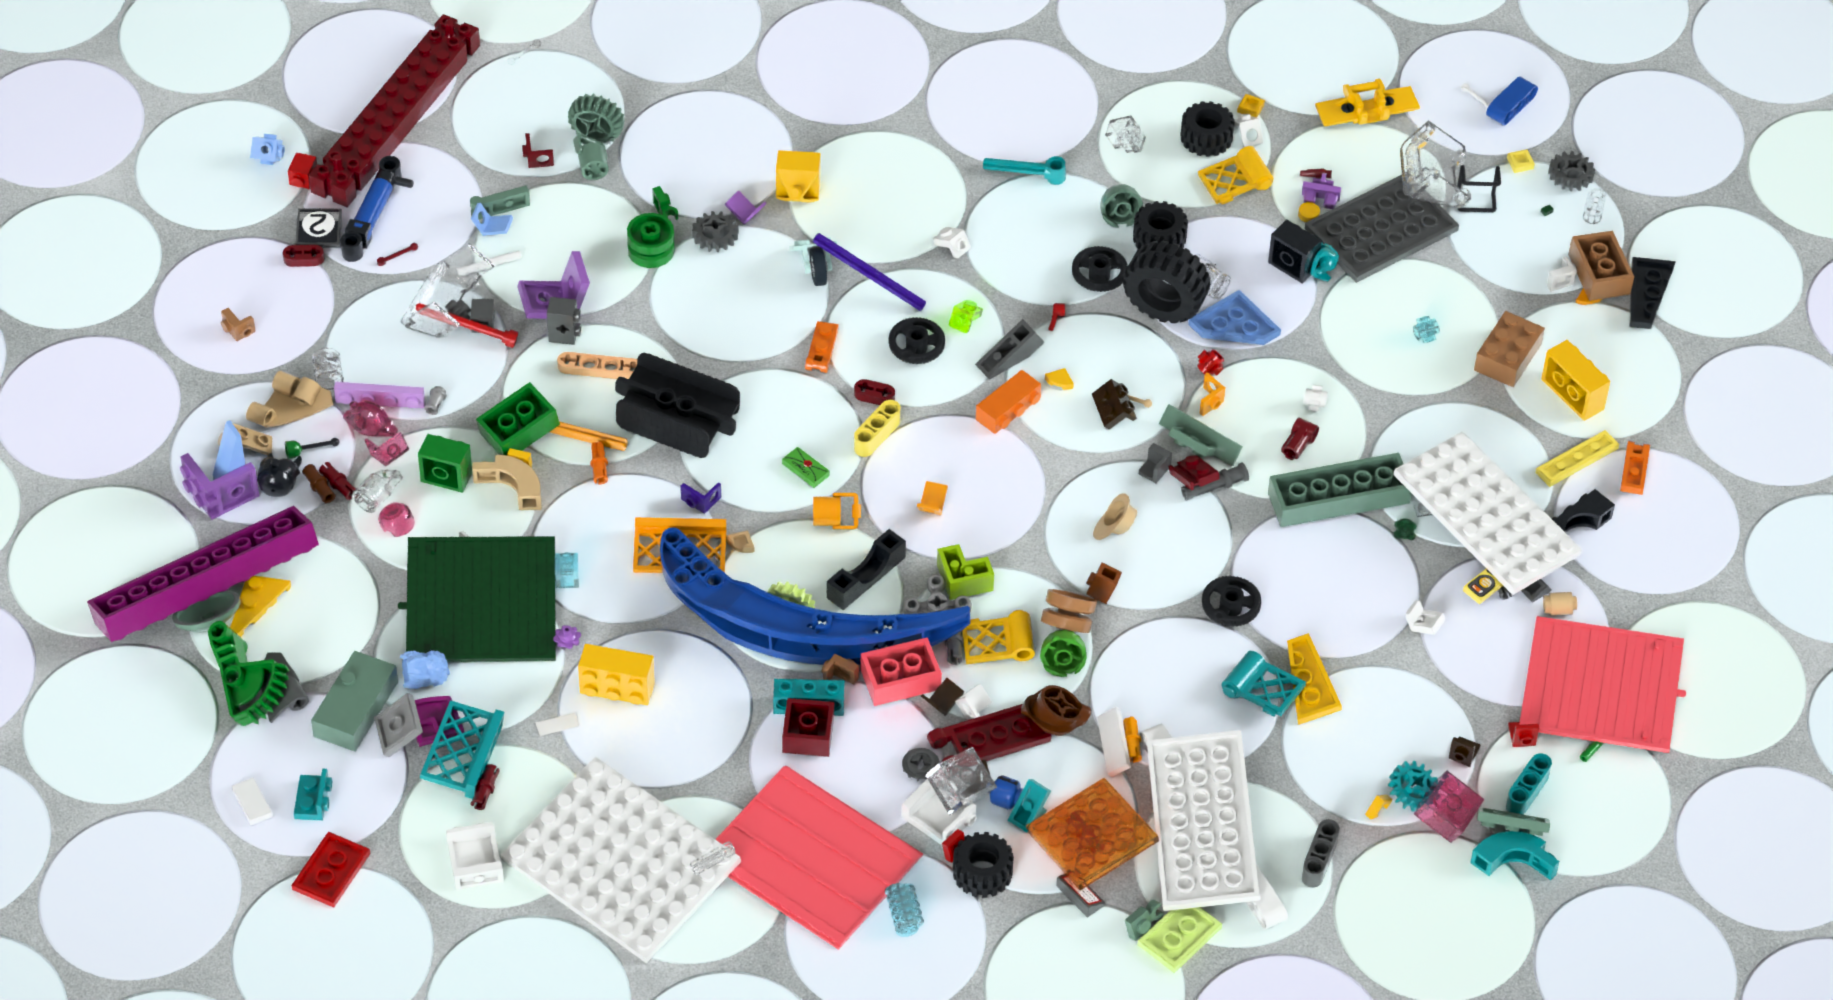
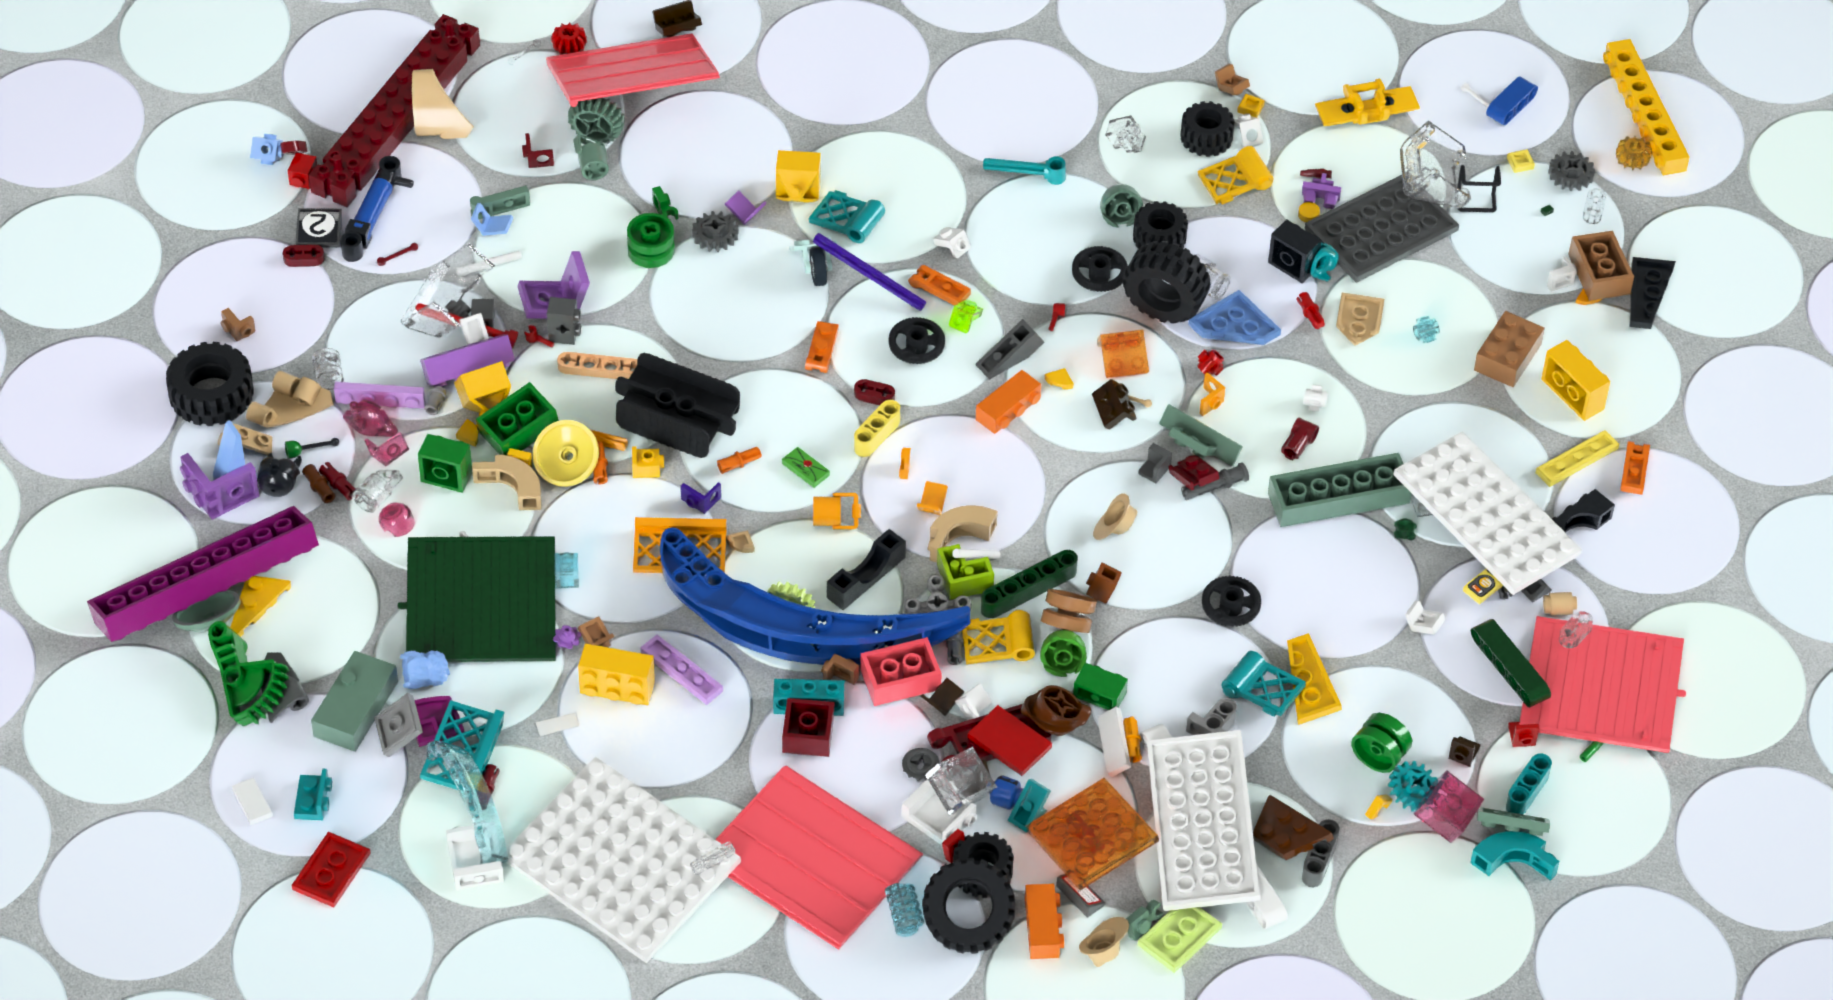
(215, 404): none -> black tyre
(292, 147): none -> dark red beam
(434, 110): none -> tan panel
(465, 359): none -> medium lavender brick
(468, 433): none -> yellow tile
(474, 328): none -> white tile
(476, 797): none -> clear light blue windscreen
(483, 388): none -> yellow piece
(533, 336): none -> red hand
(556, 443): none -> light yellow dish
(569, 38): none -> red gear
(596, 633): none -> medium nougat bracket
(631, 68): none -> coral door
(646, 462): none -> yellow brick
(676, 18): none -> dark brown bracket
(682, 669): none -> lavender plate
(738, 459): none -> orange axle
(859, 222): none -> teal piece
(905, 463): none -> light orange tile
(939, 285): none -> orange plate
(959, 522): none -> tan arch
(960, 873): none -> black tyre
(976, 553): none -> white bar
(1009, 740): none -> red tile
(1029, 583): none -> dark green beam
(1043, 921): none -> orange brick
(1100, 687): none -> green brick
(1104, 940): none -> tan piece
(1123, 353): none -> clear orange bracket
(1220, 717): none -> light grey tile
(1229, 81): none -> medium nougat bracket
(1287, 830): none -> reddish brown wing
(1310, 310): none -> red axle
(1359, 317): none -> tan tile
(1381, 742): none -> green wheel
(1510, 663): none -> dark green beam
(1580, 632): none -> clear beam
(1633, 152): none -> clear yellow gear
(1646, 107): none -> yellow brick

